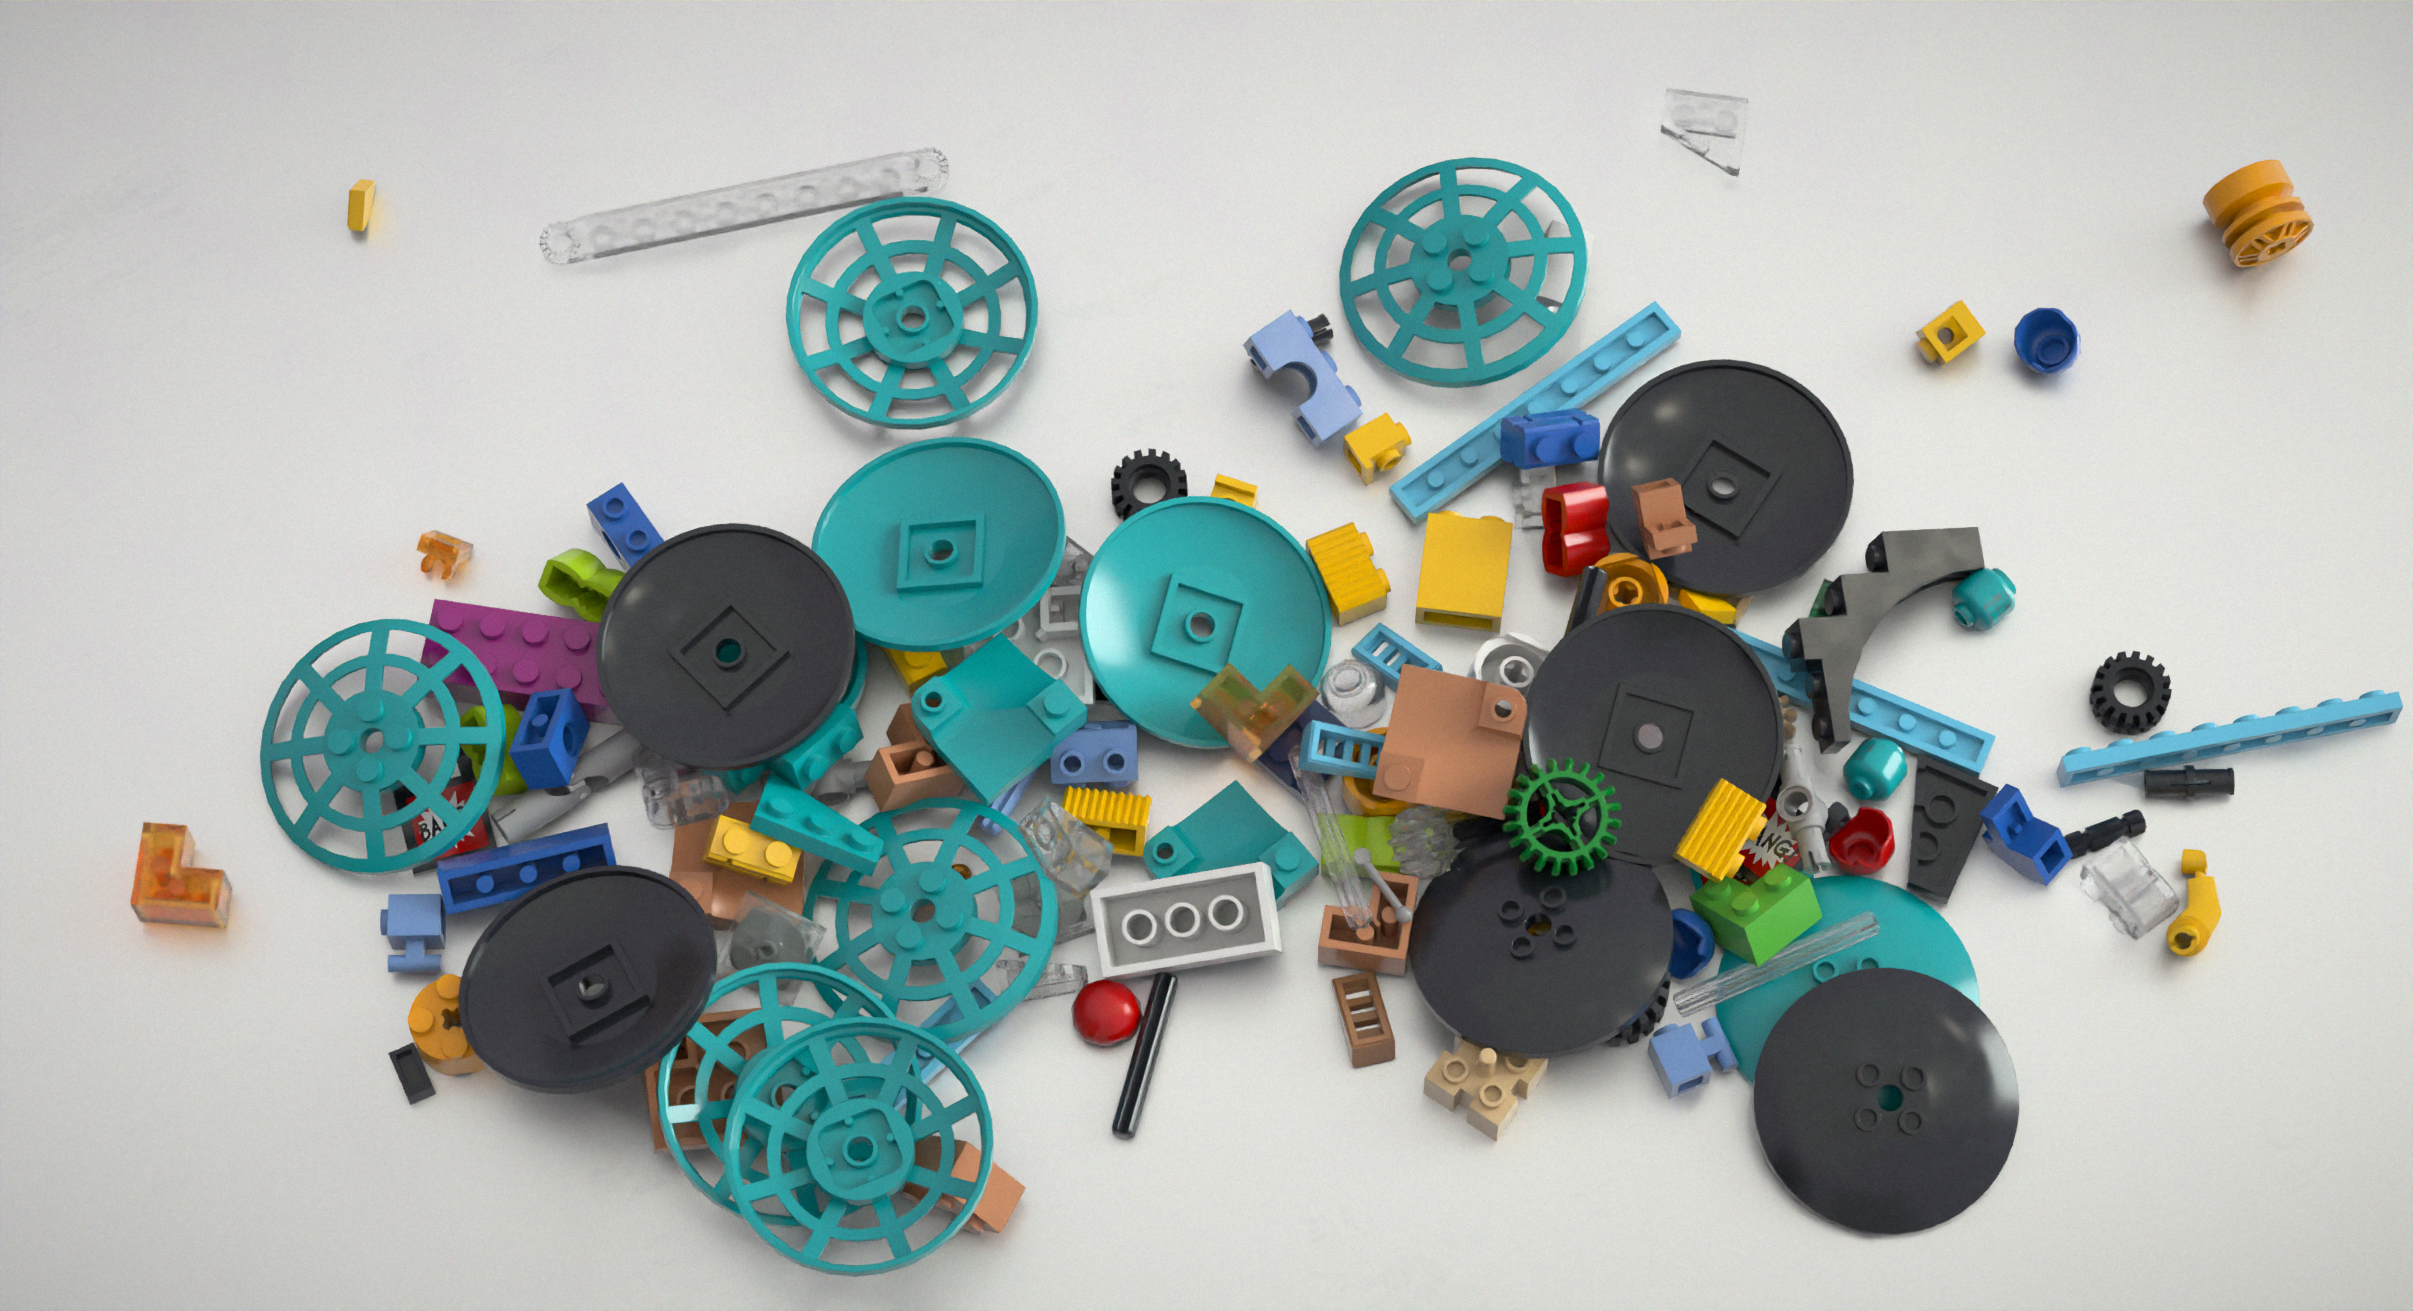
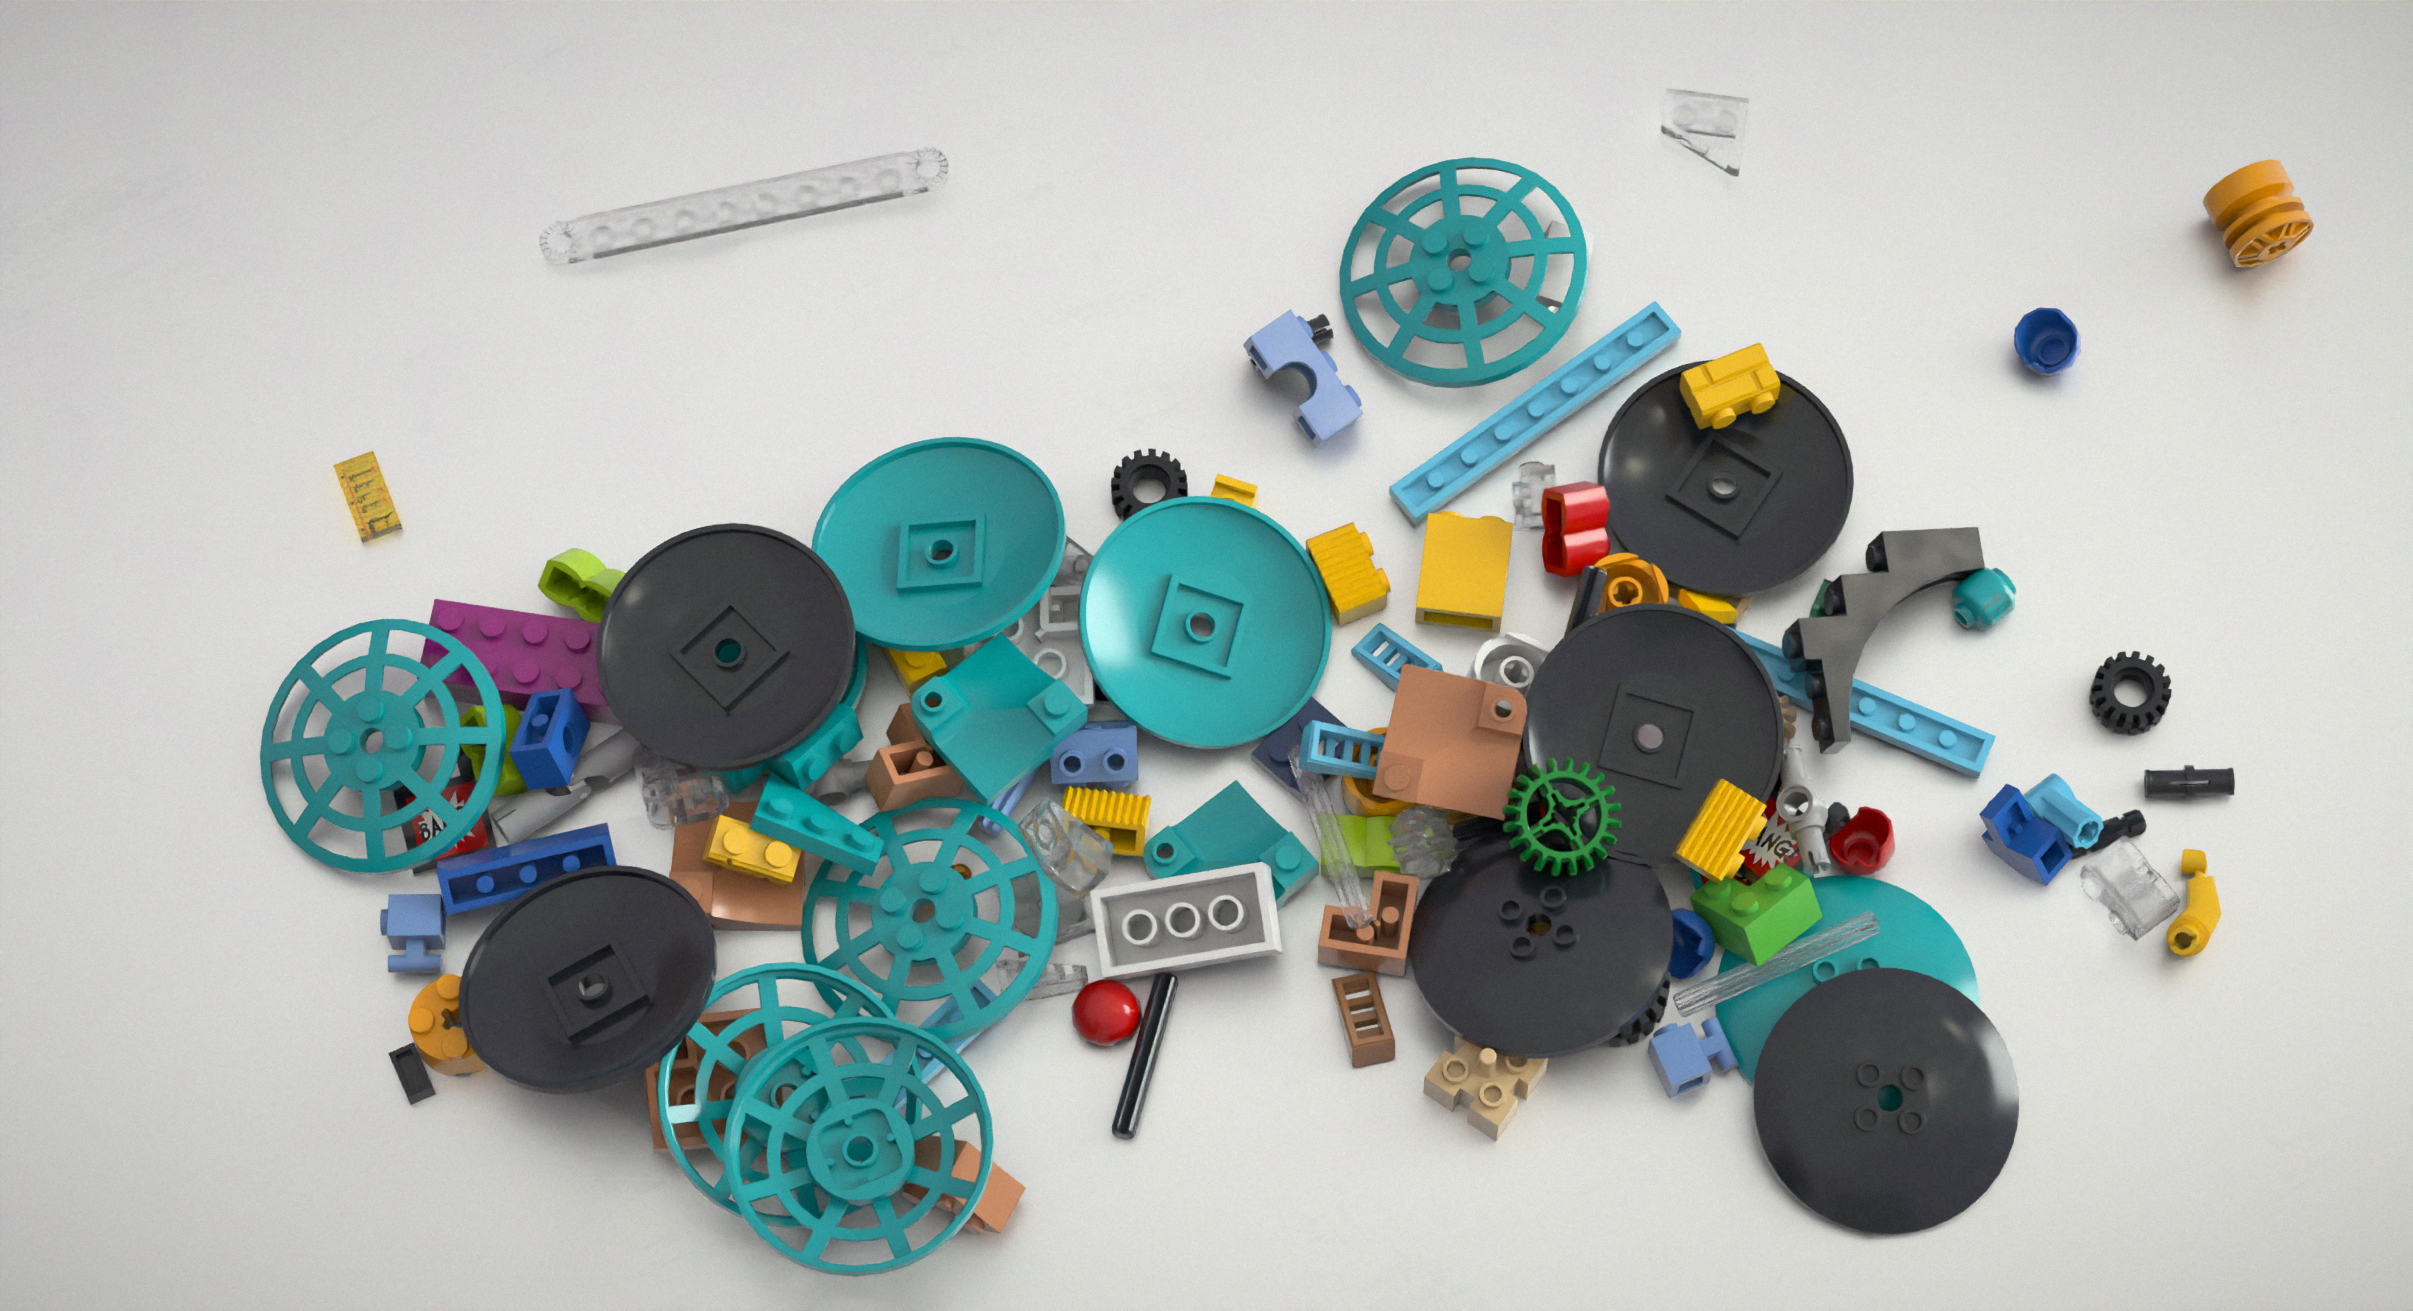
(170, 888): clear orange brick -> none
(360, 204): yellow tile -> none
(367, 496): none -> clear yellow tile
(445, 549): clear orange tile -> none
(623, 525): blue brick -> none
(769, 934): clear piece -> none
(906, 294): teal dish -> none
(1251, 718): clear orange brick -> none
(1354, 693): clear hair -> none
(1363, 859): light grey hinge -> none
(1375, 447): yellow brick -> none
(1550, 438): blue brick -> none
(1662, 518): nougat brick -> none
(1730, 387): none -> yellow brick
(1875, 770): teal head -> none
(1943, 826): black wing -> none
(1962, 328): yellow brick -> none
(2056, 804): none -> medium azure piece
(2243, 735): medium azure plate -> none

